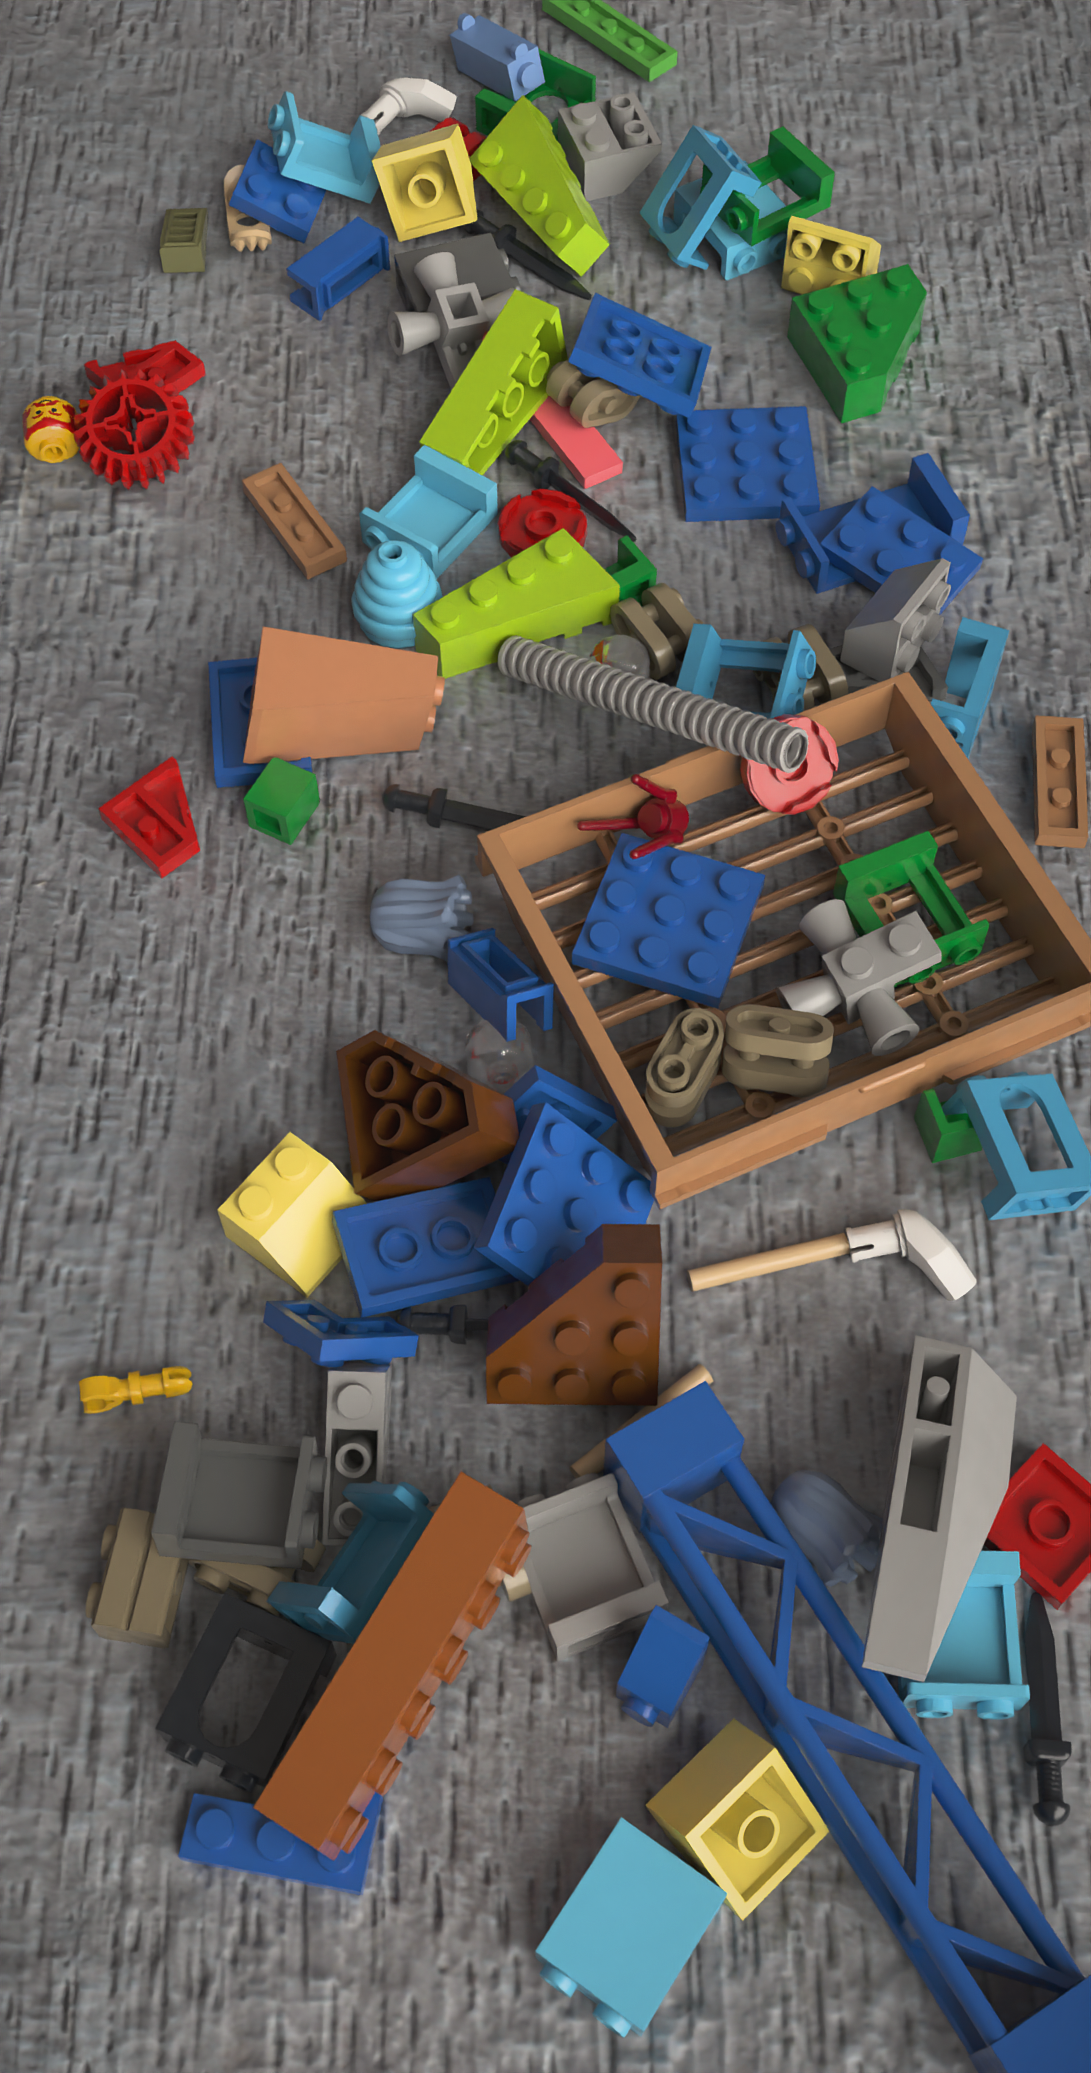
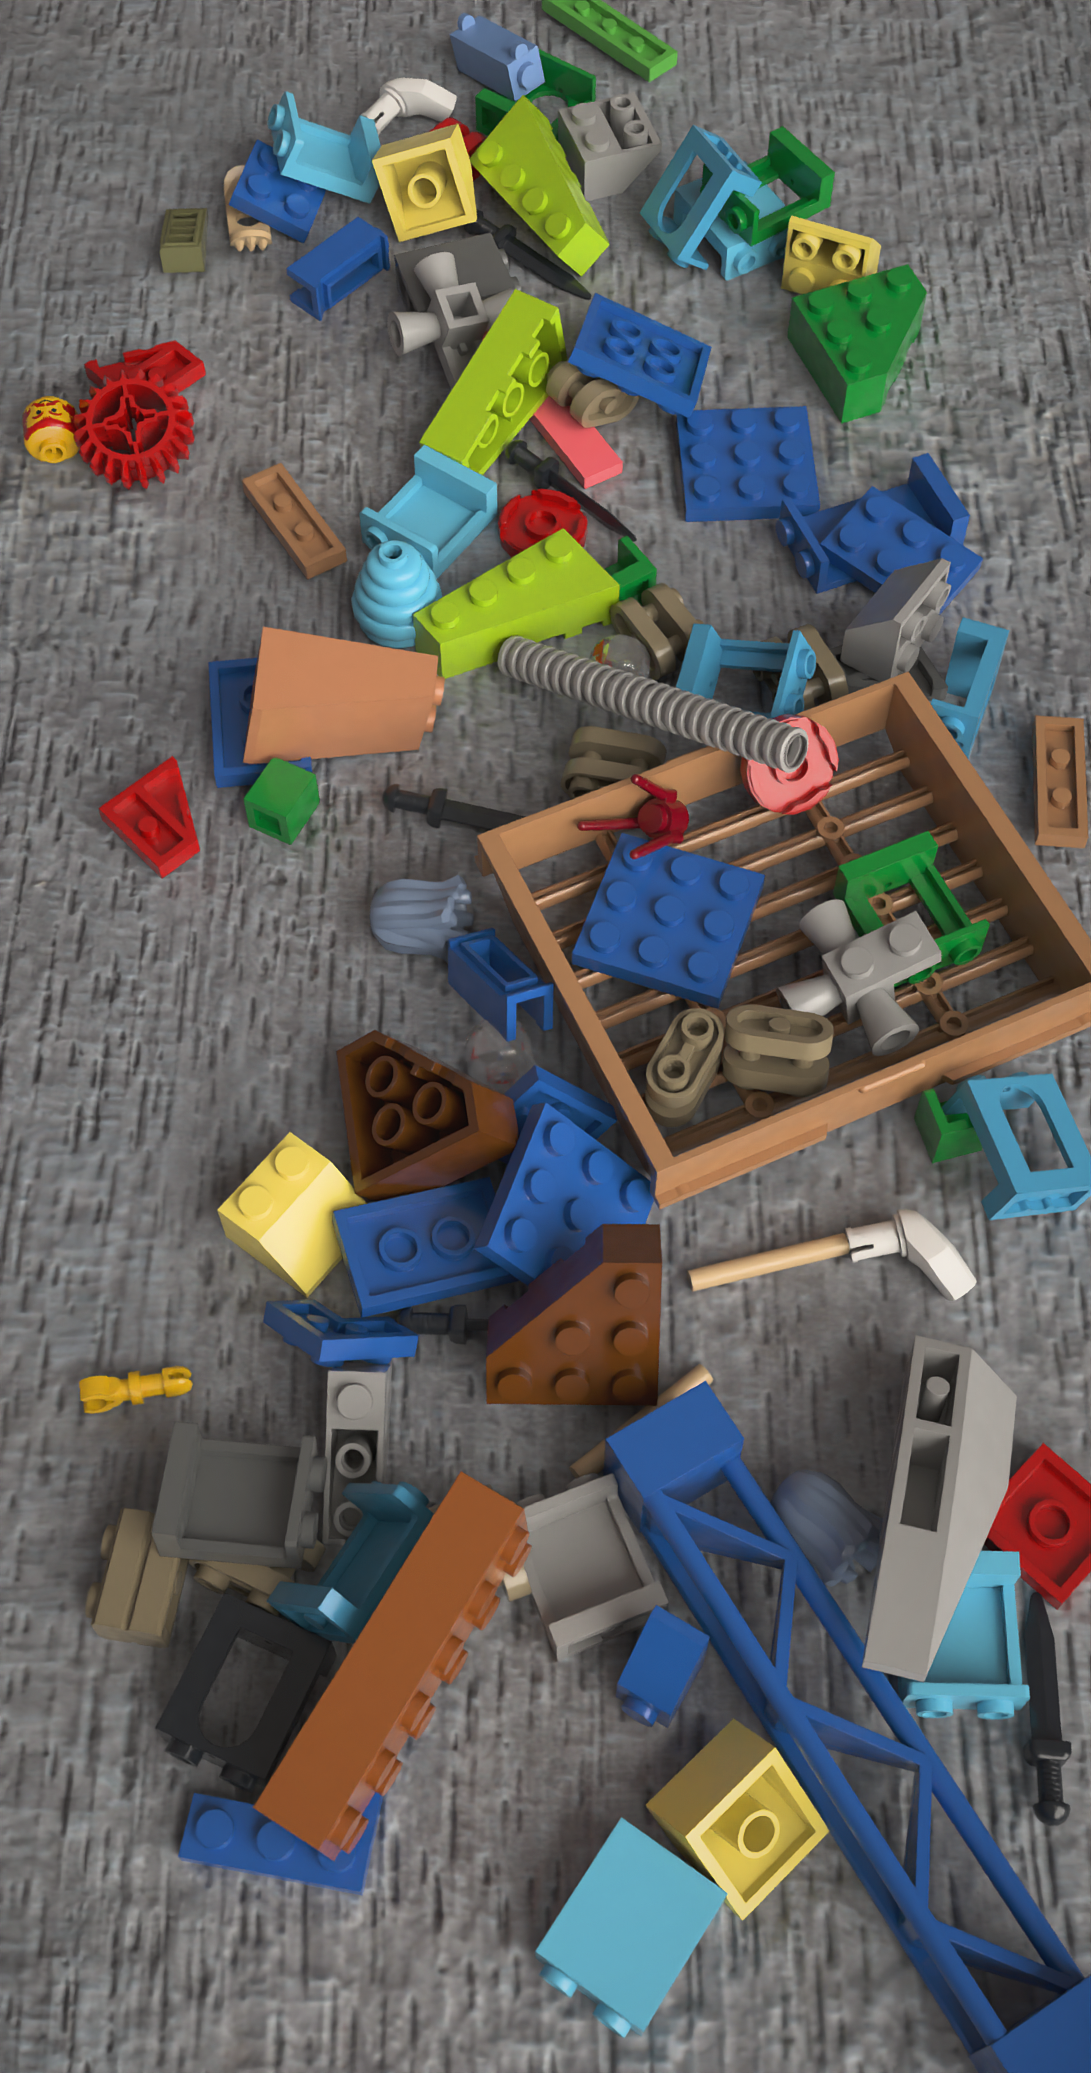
(606, 757): none -> dark tan brick

